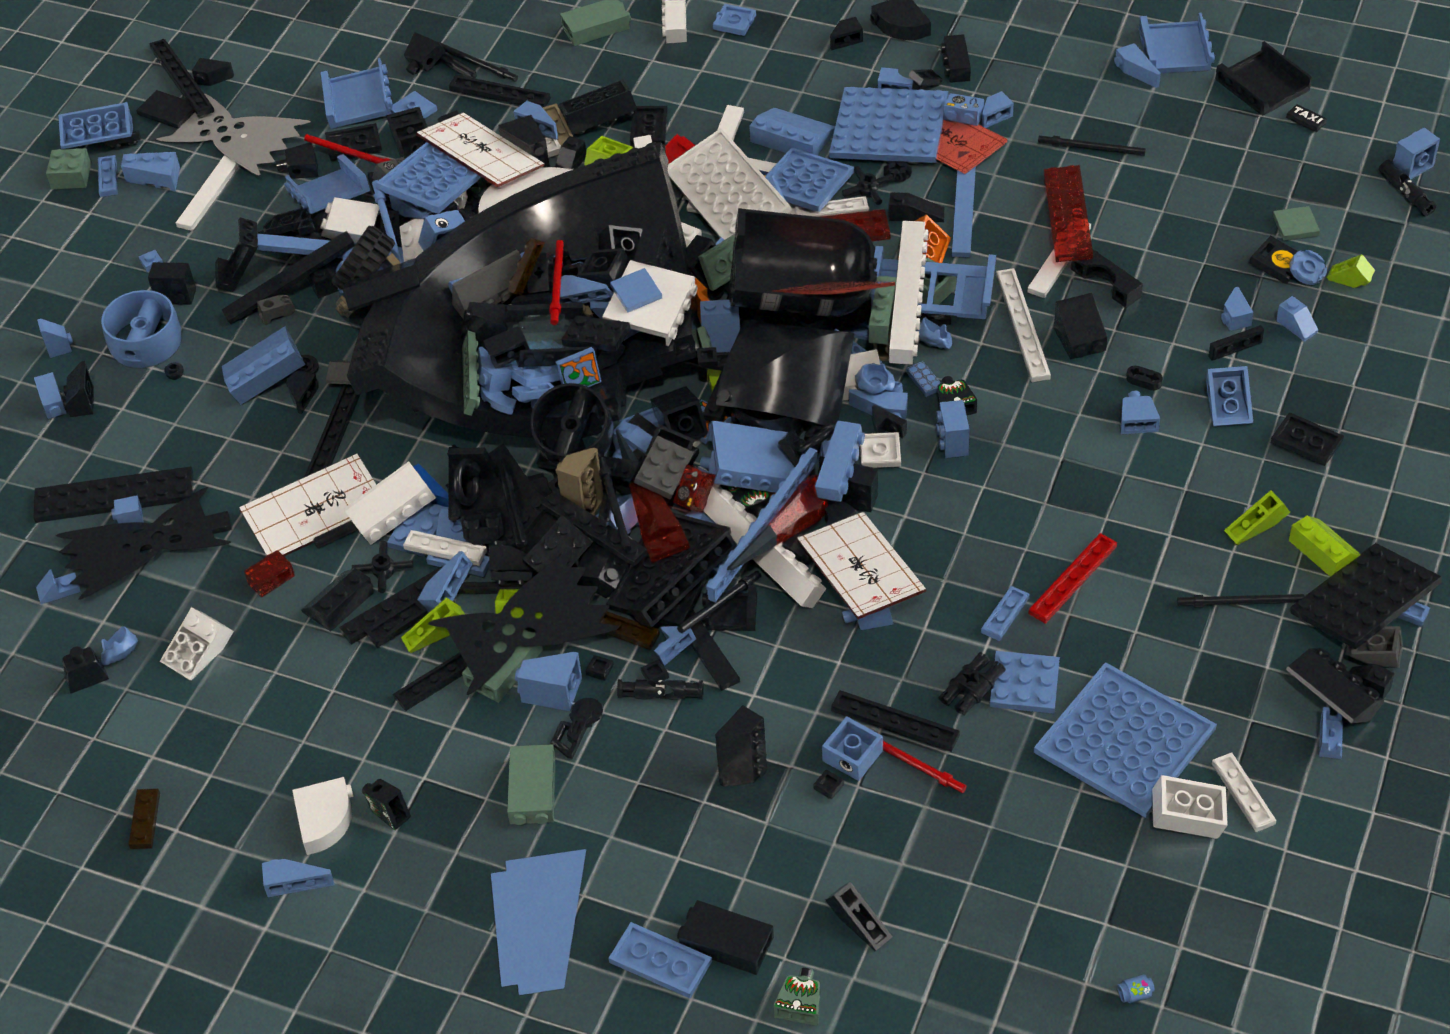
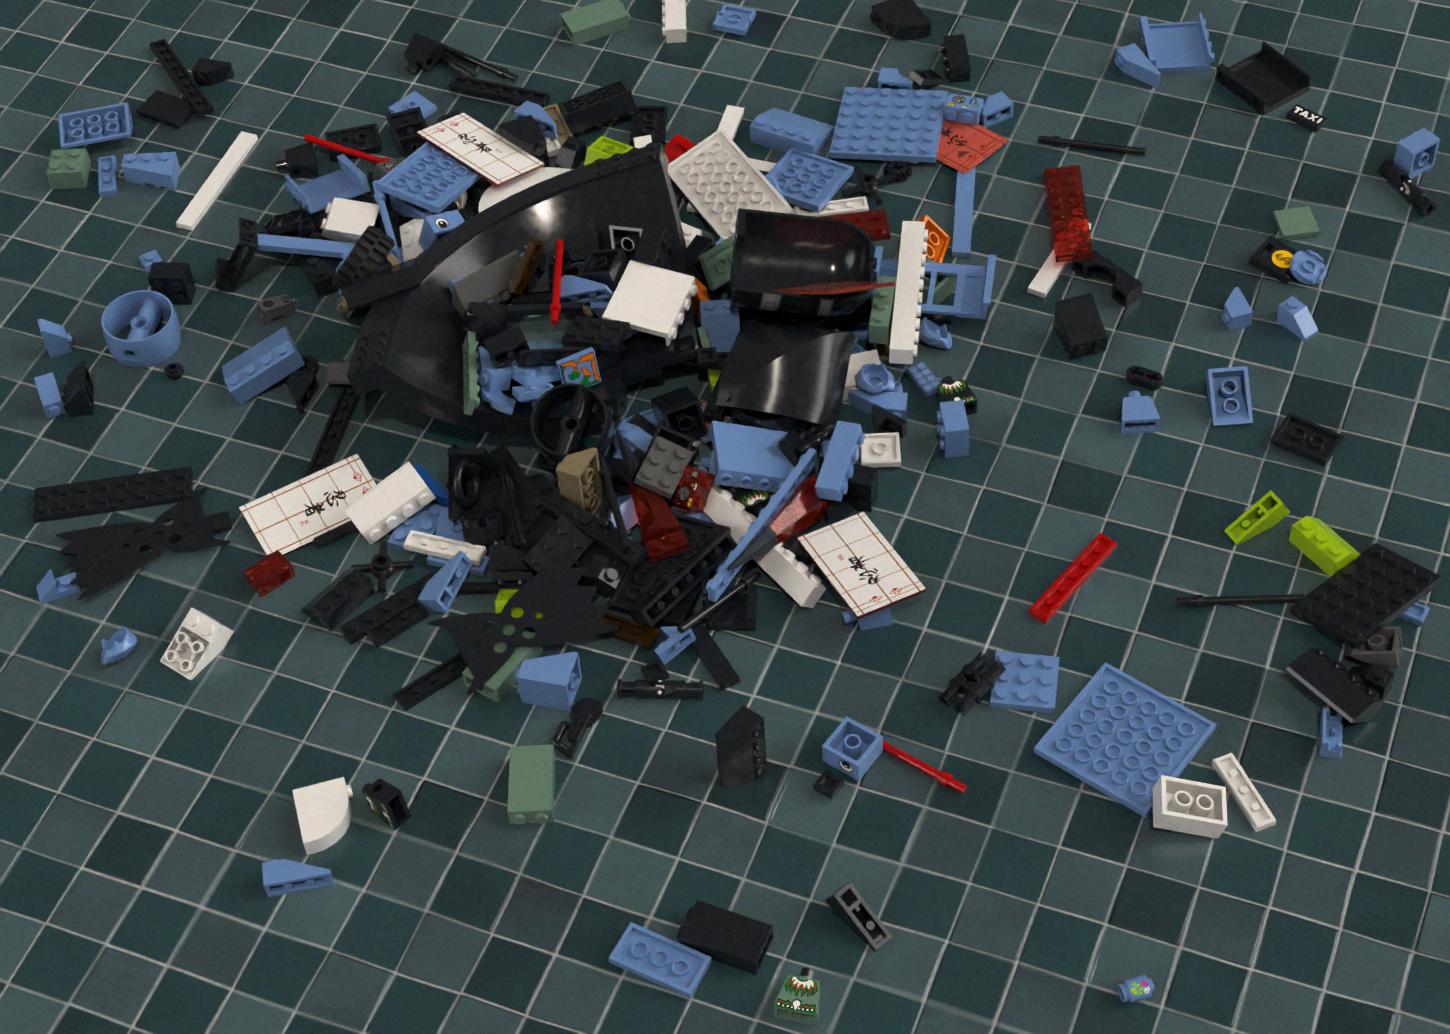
(83, 669): black torso -> none
(127, 510): medium blue brick -> none
(129, 140): black plate -> none
(144, 819): dark brown plate -> none
(262, 132): light grey piece -> none
(289, 277): black tile -> none
(356, 96): medium blue panel -> none
(424, 634): lime slope -> none
(536, 919): medium blue sticker -> none
(599, 667): black tile -> none
(636, 290): medium blue tile -> none
(846, 33): black slope -> none
(895, 720): black plate -> none
(911, 207): black slope -> none
(1005, 613): medium blue tile -> none
(1023, 325): white tile -> none
(1236, 342): black tile -> none
(1352, 272): lime slope -> none

